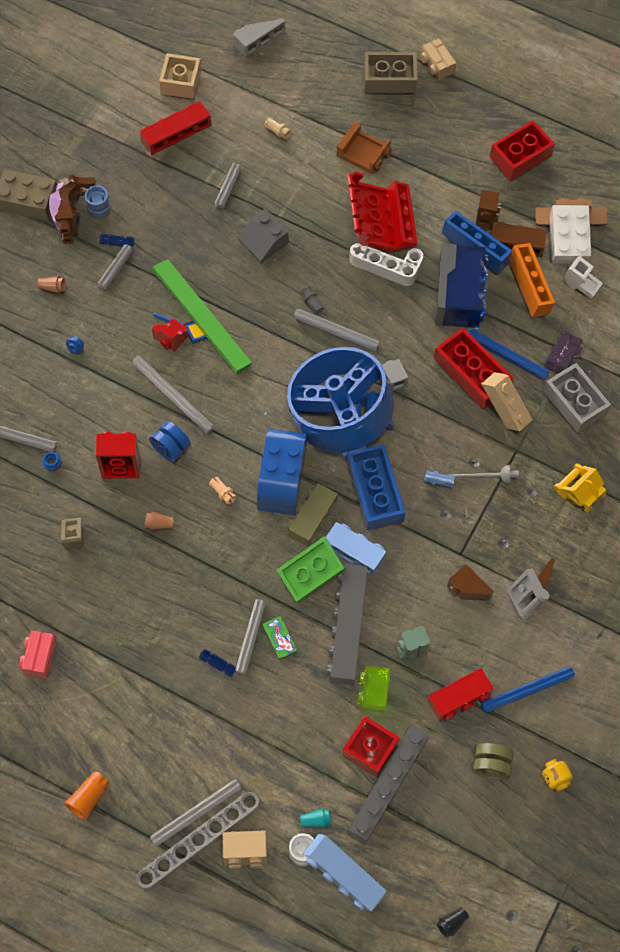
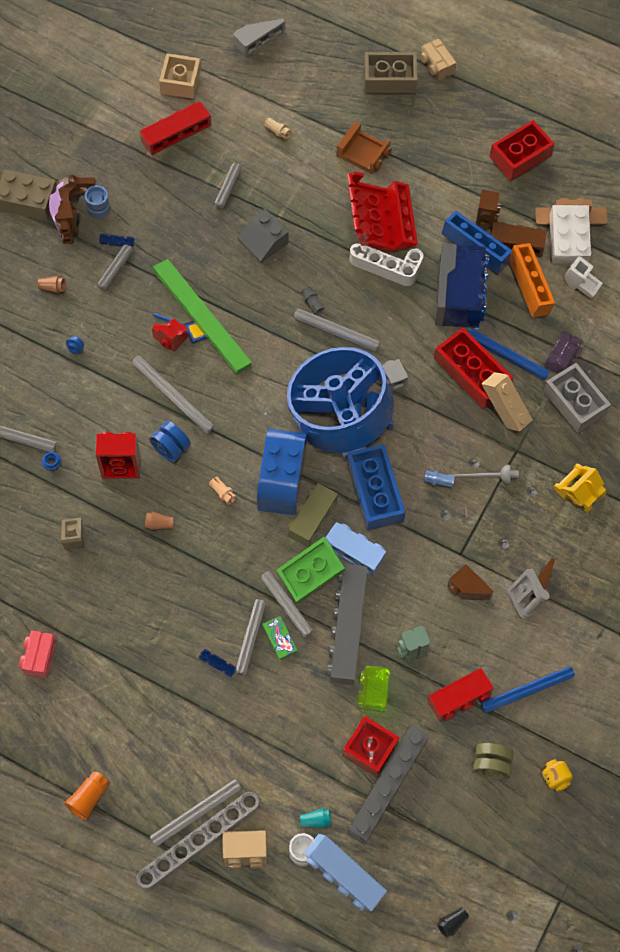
(286, 604): none -> light grey axle

